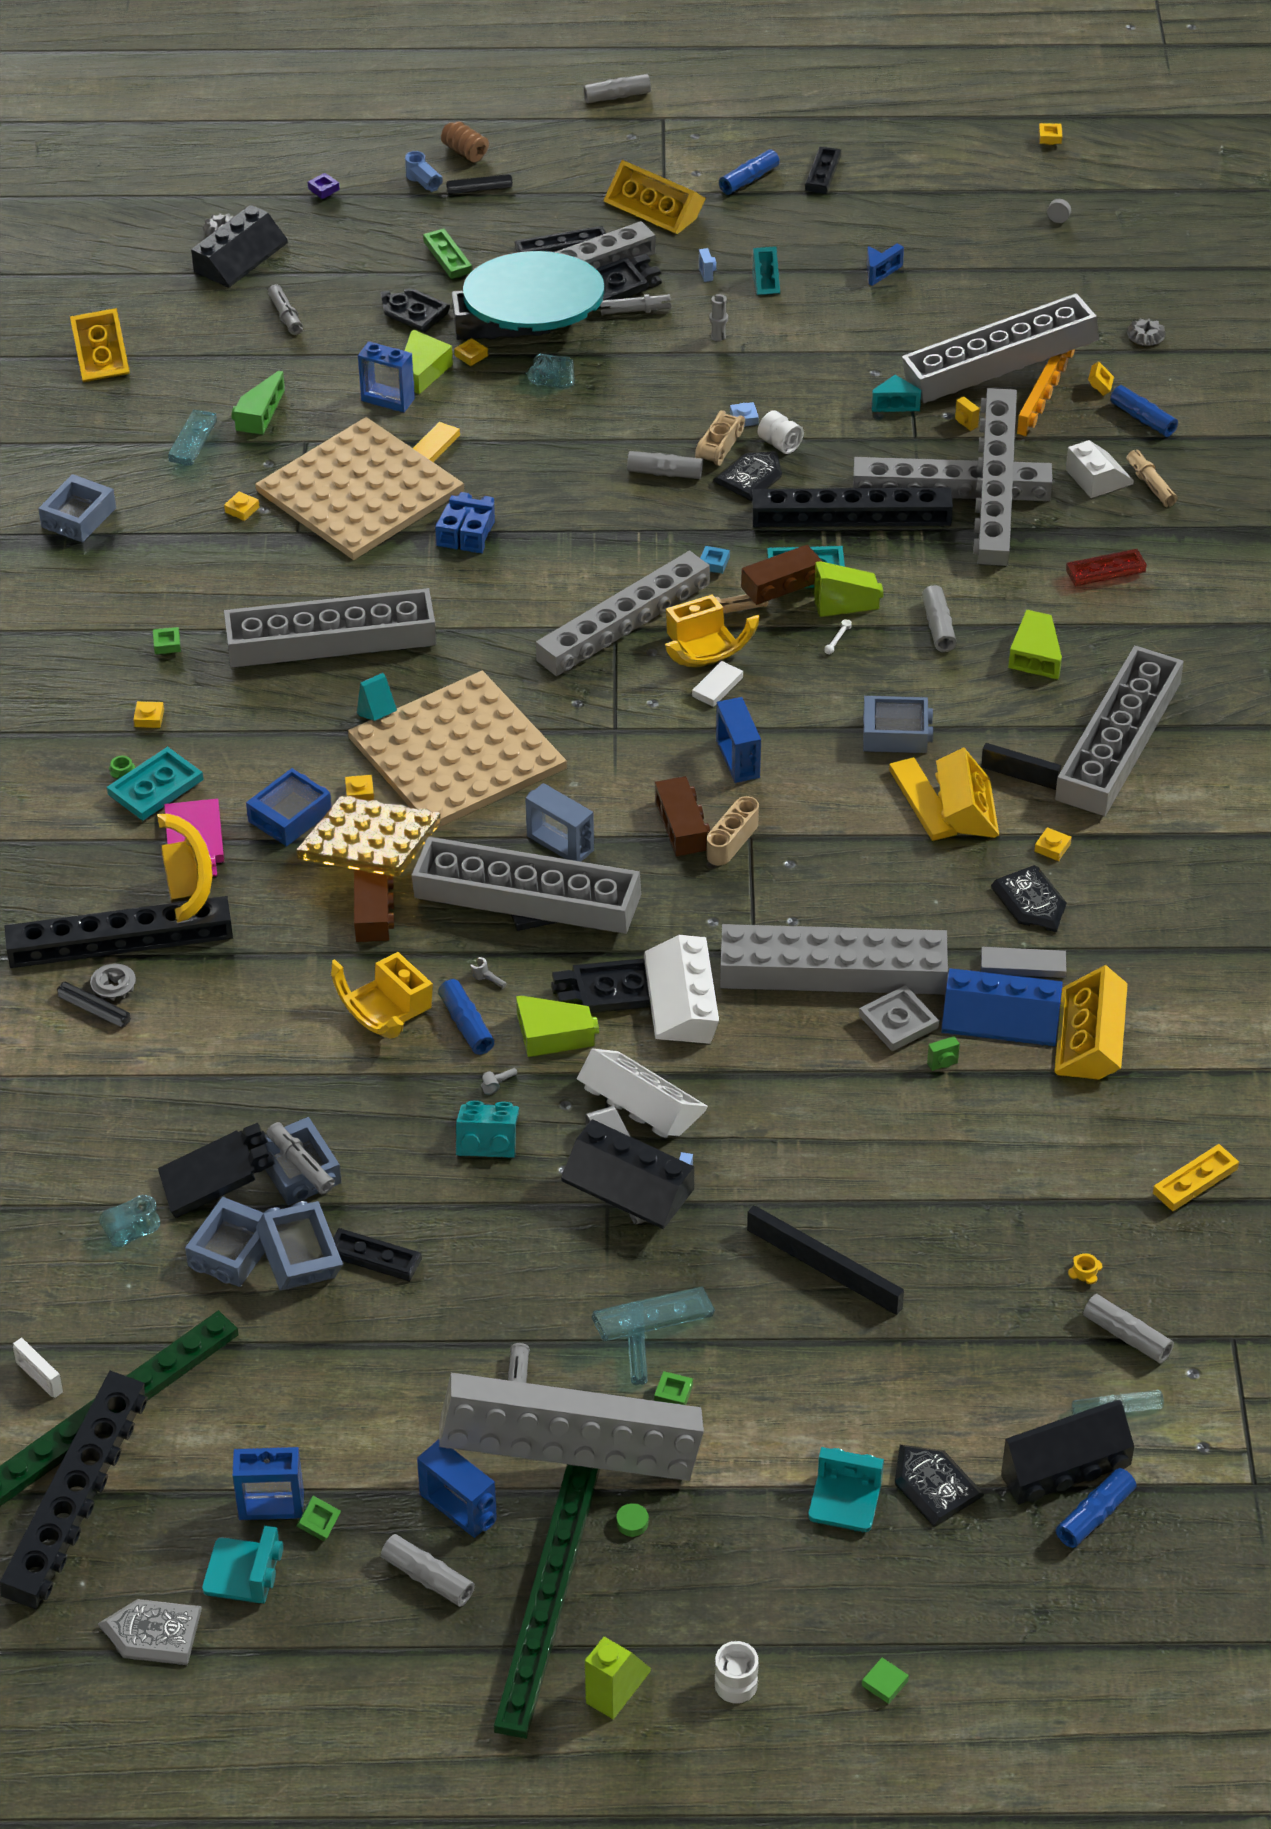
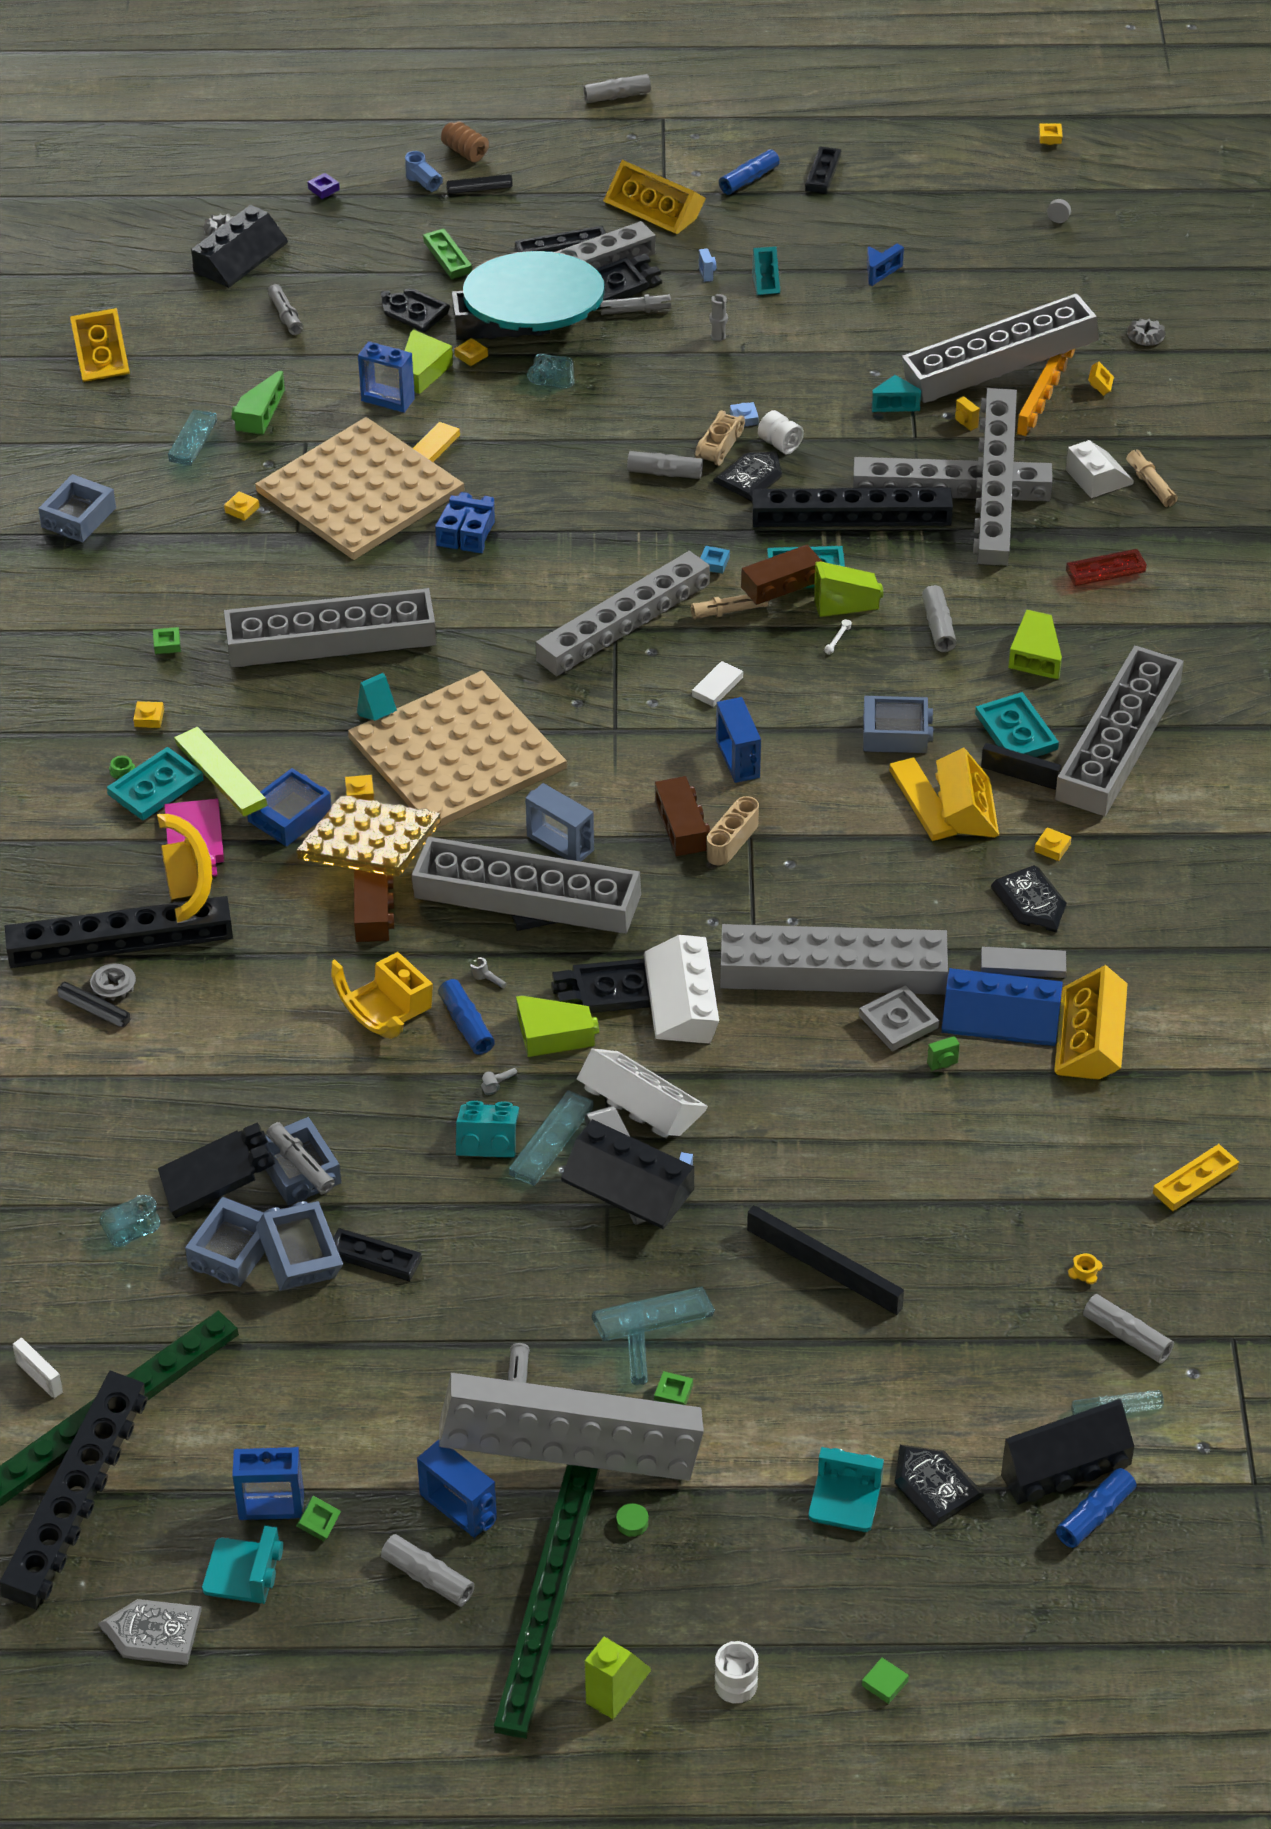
(221, 771): none -> tile
(550, 1138): none -> clear light blue tile
(701, 634): yellow piece -> none
(1017, 725): none -> teal plate
(1144, 410): blue axle -> none

